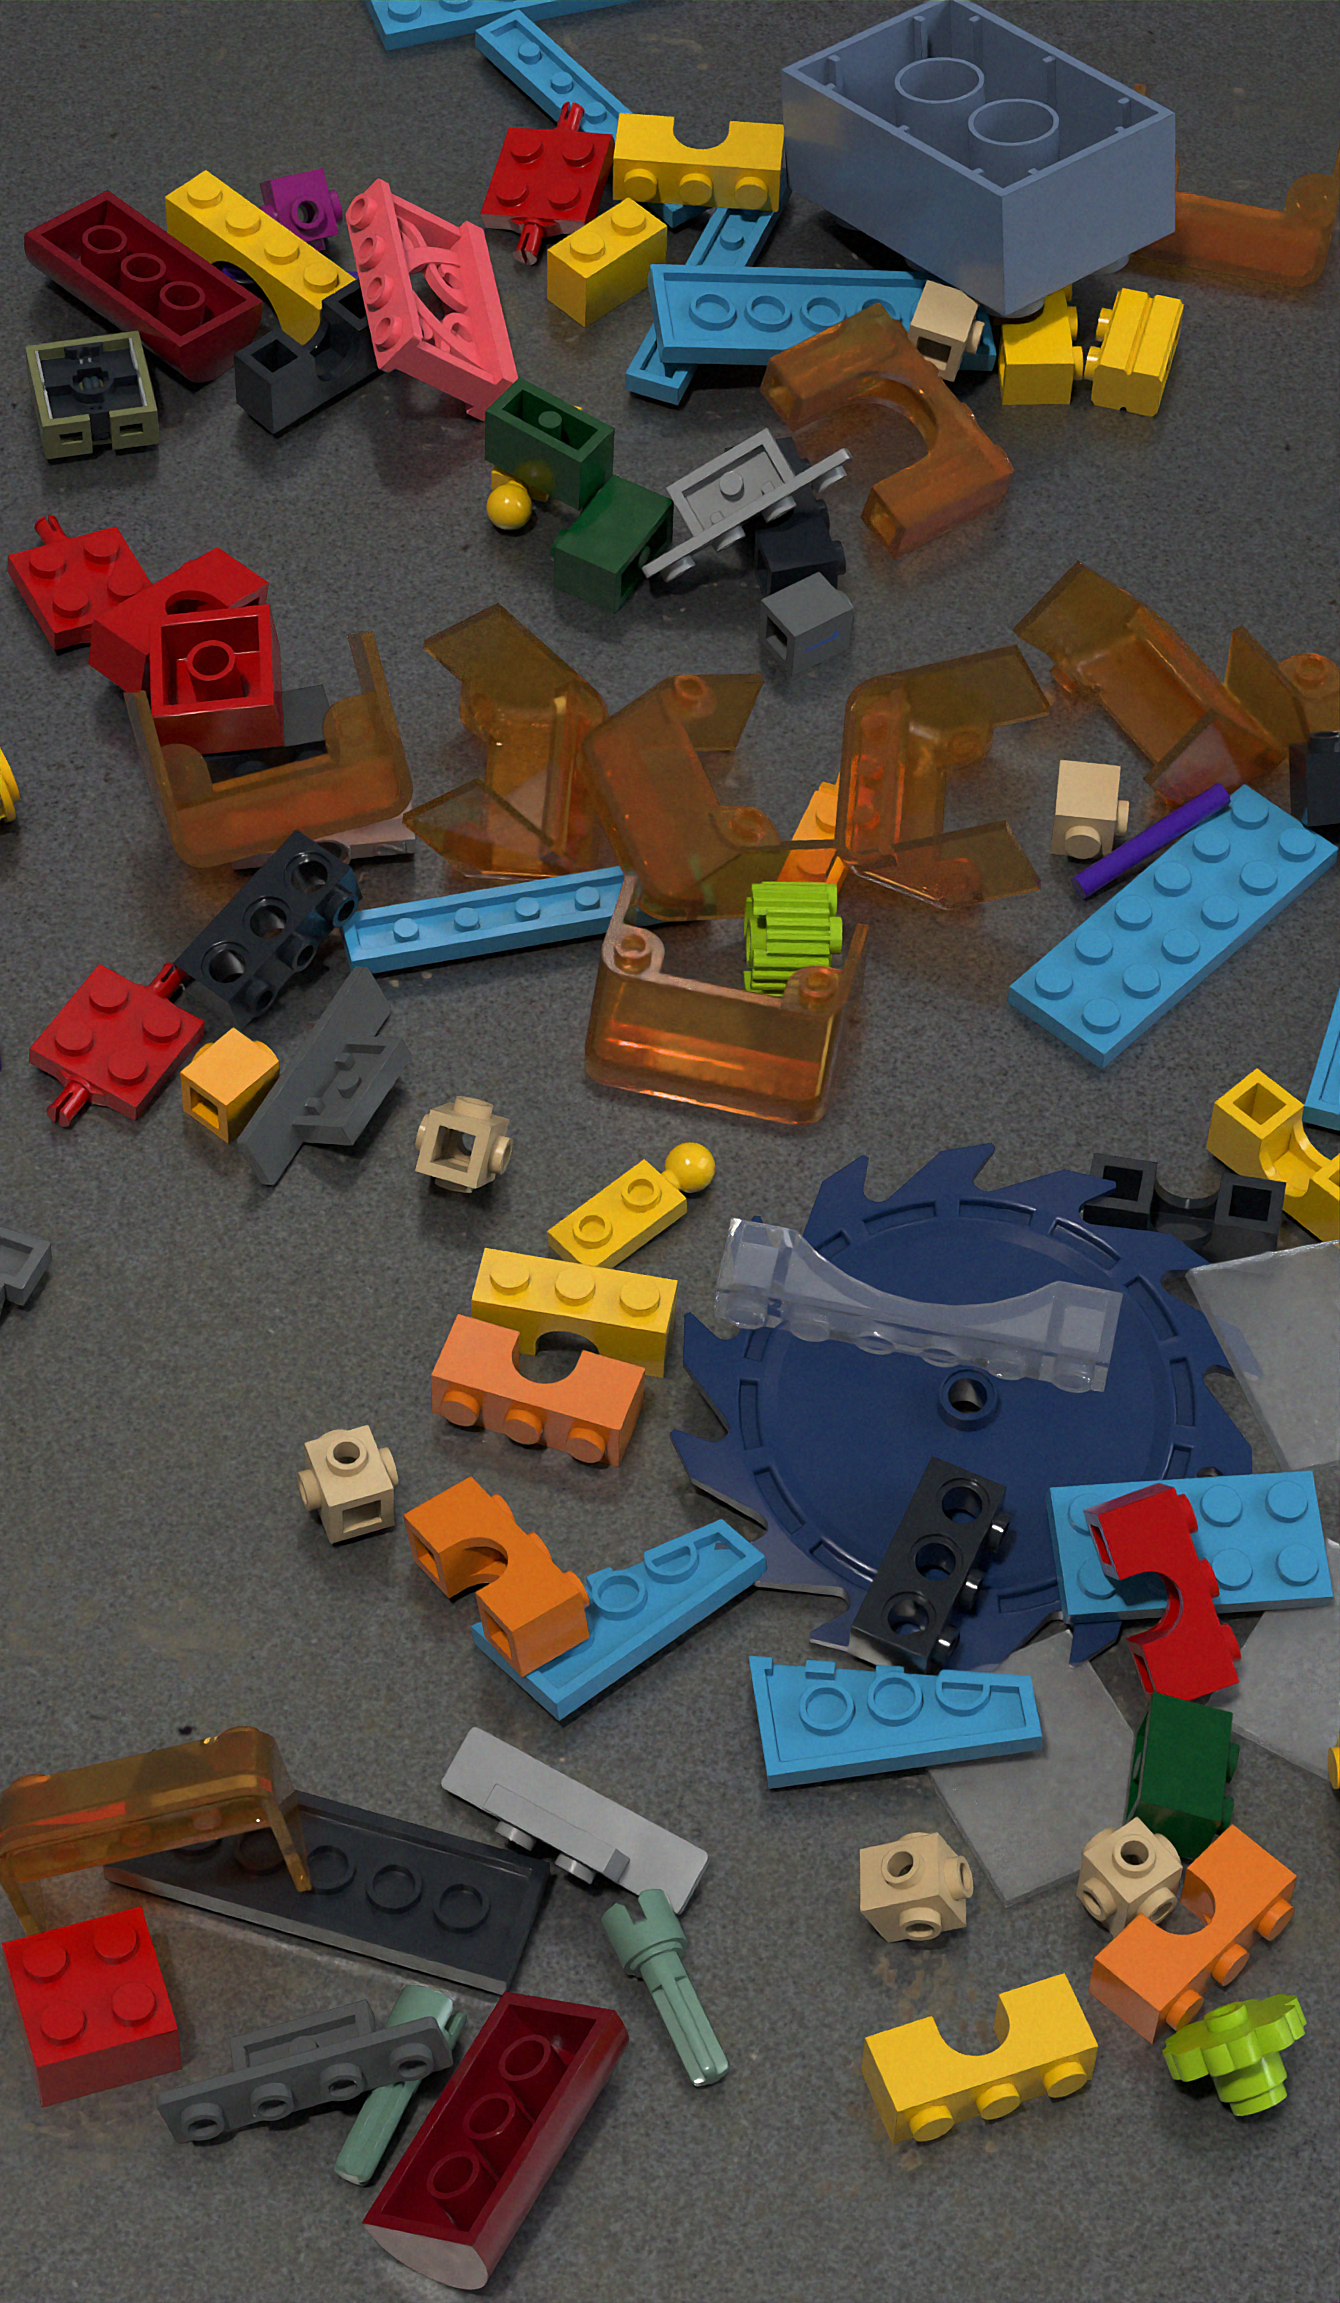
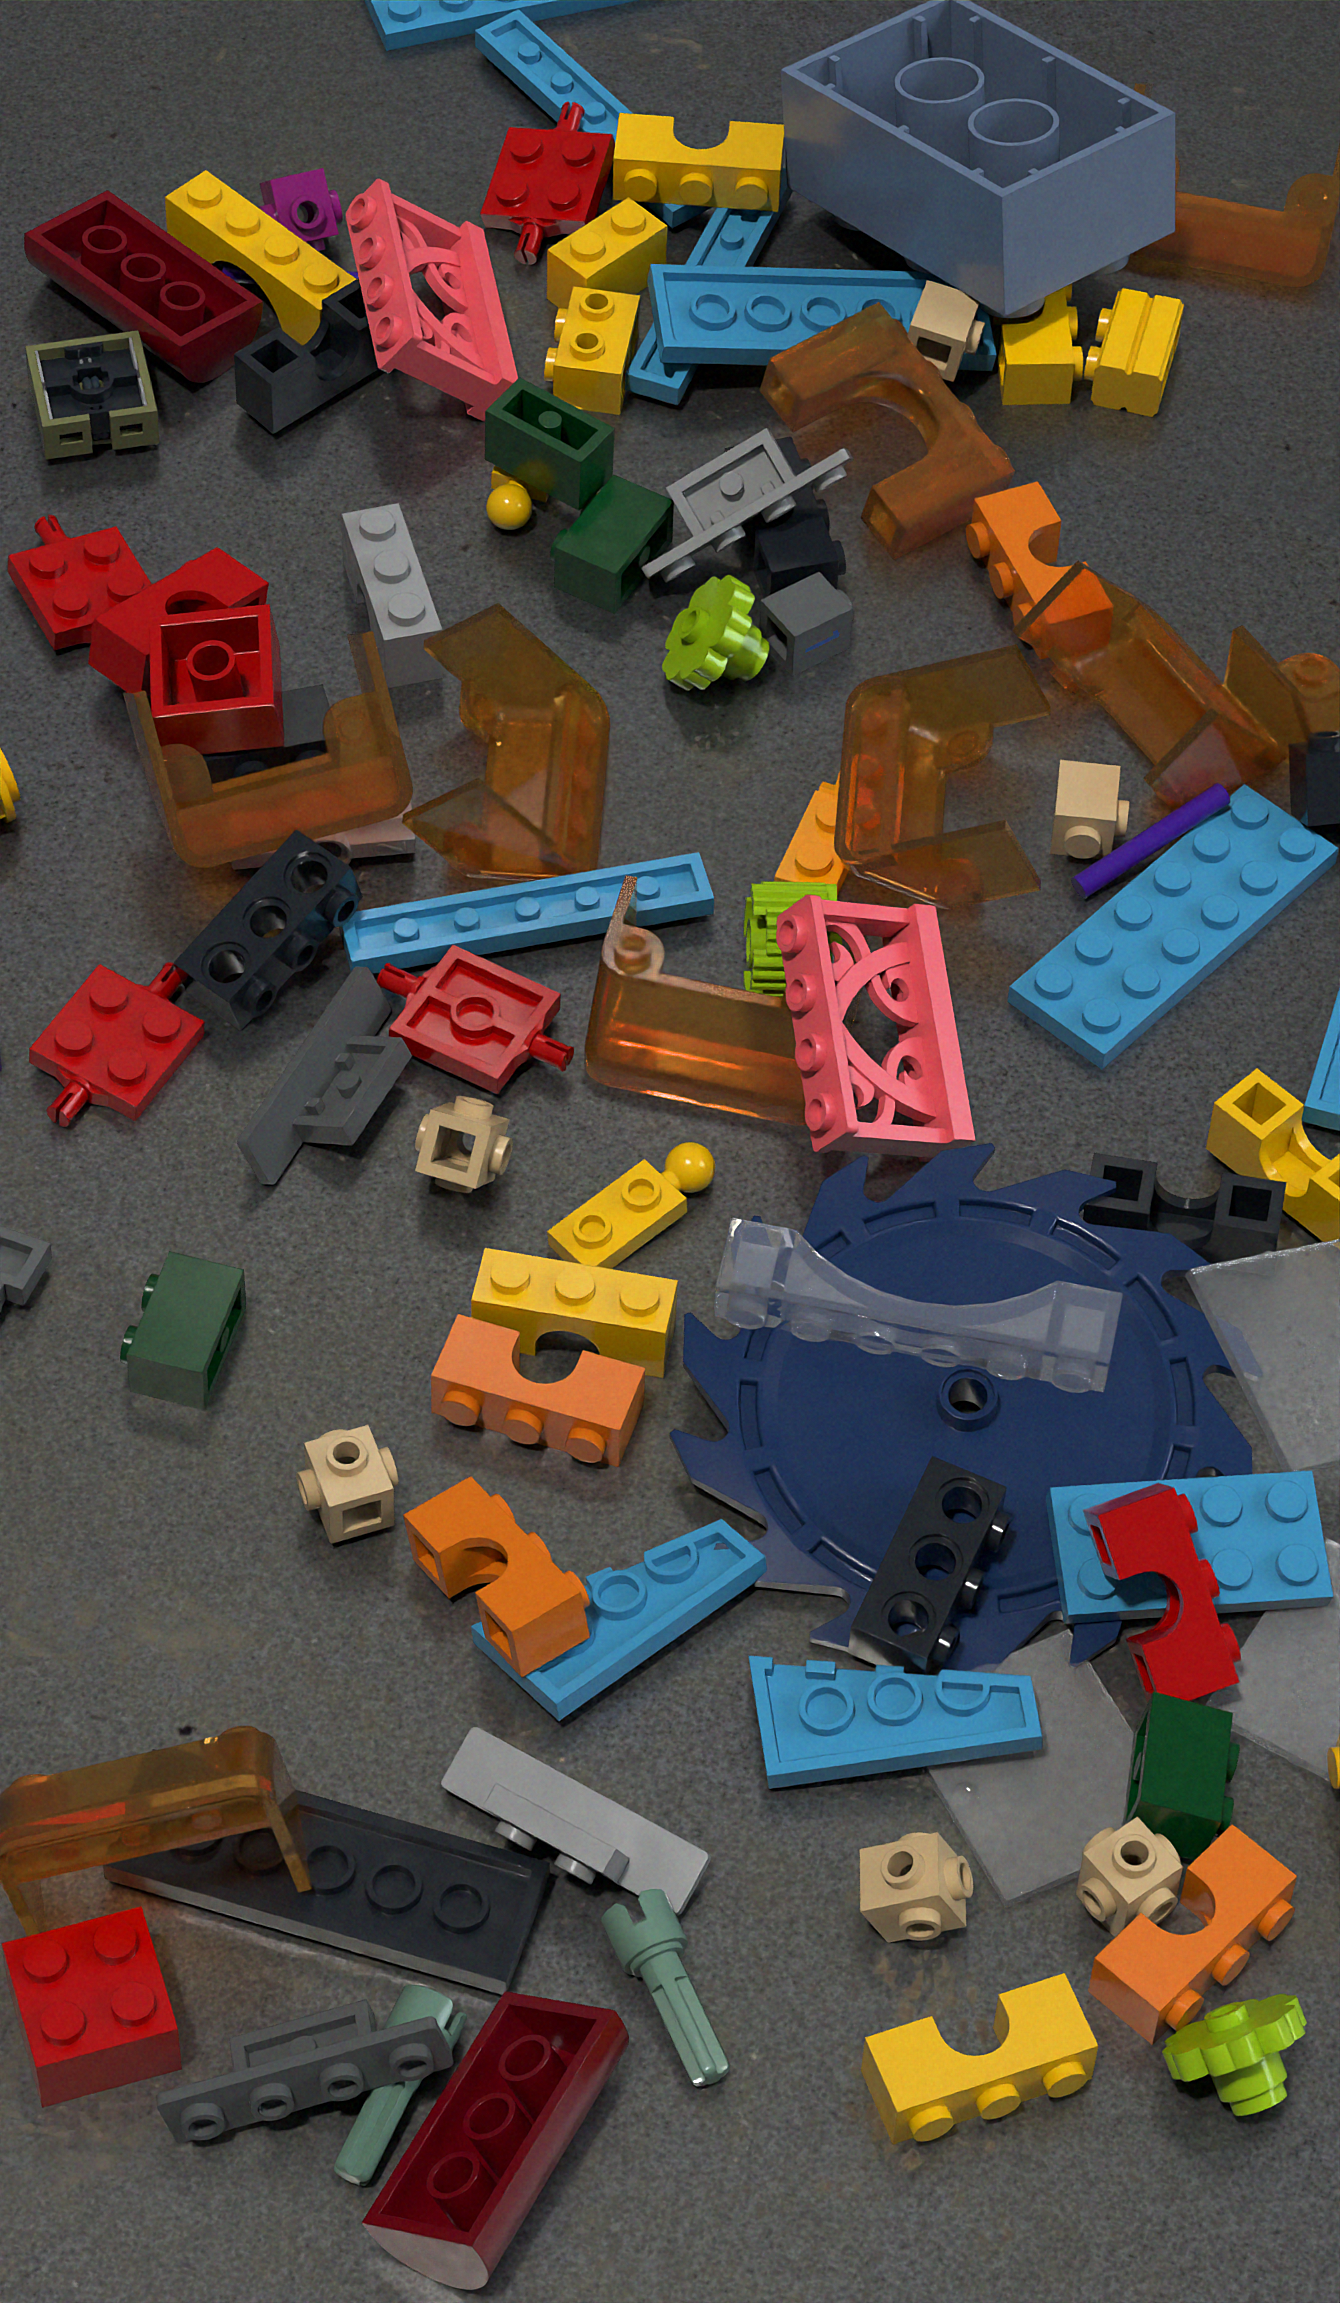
(184, 1330): none -> dark green brick
(228, 1083): light orange brick -> none
(392, 584): none -> light grey arch
(475, 1018): none -> red plate
(594, 349): none -> yellow brick
(664, 814): clear orange windscreen -> none
(715, 637): none -> lime plant
(831, 1060): none -> coral fence
(1016, 538): none -> orange arch

